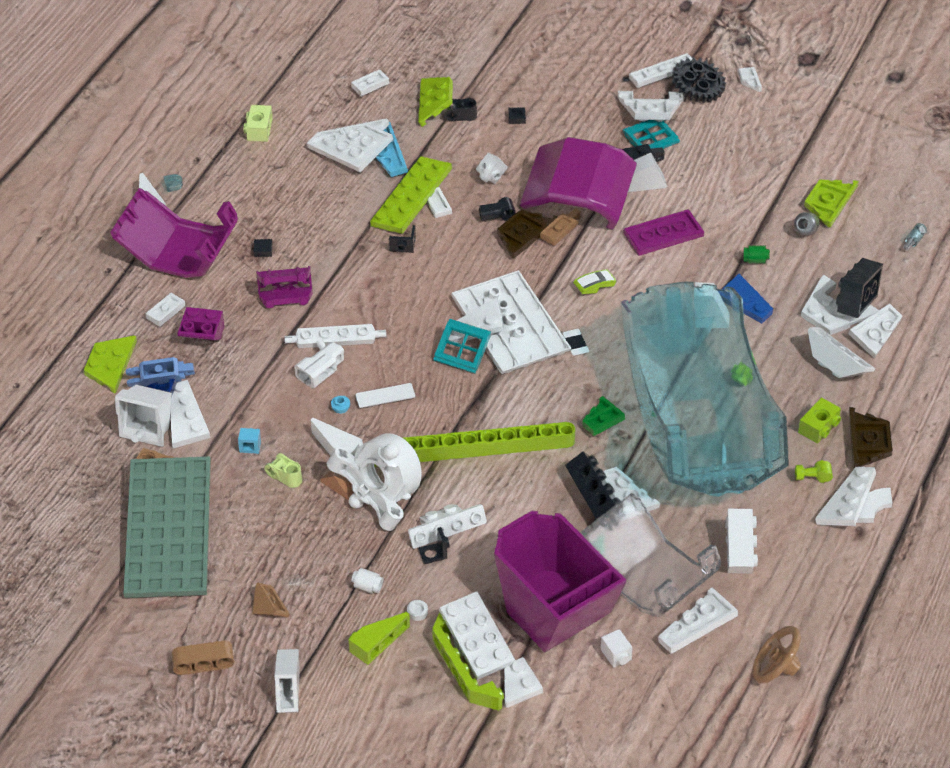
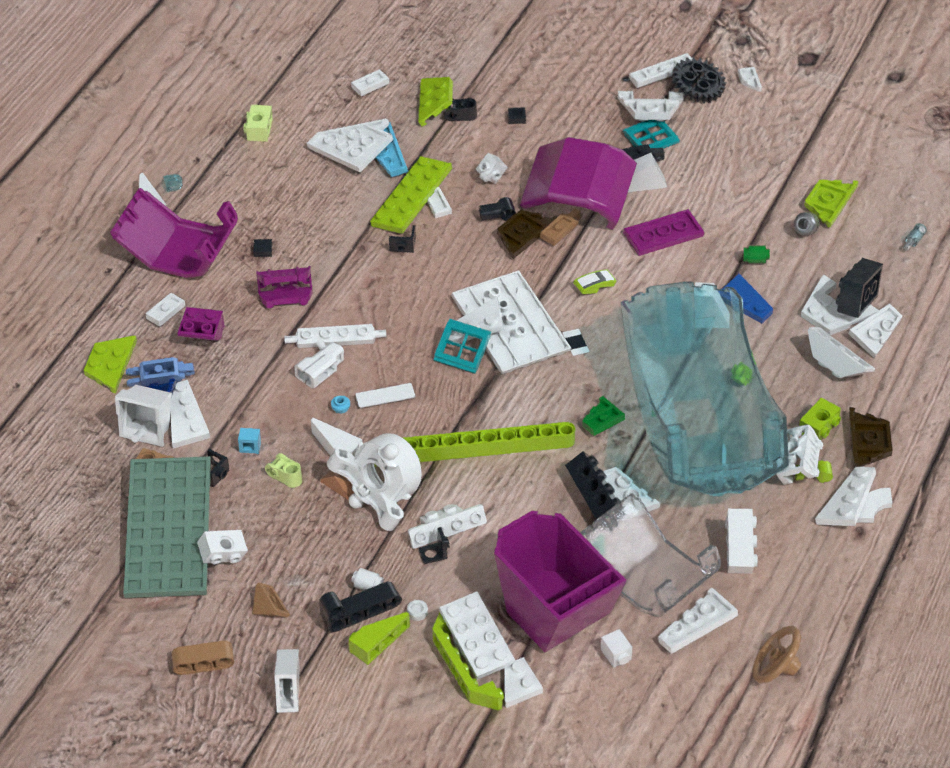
(220, 470): none -> black bracket
(222, 546): none -> white brick
(358, 607): none -> black beam
(807, 450): none -> white piece

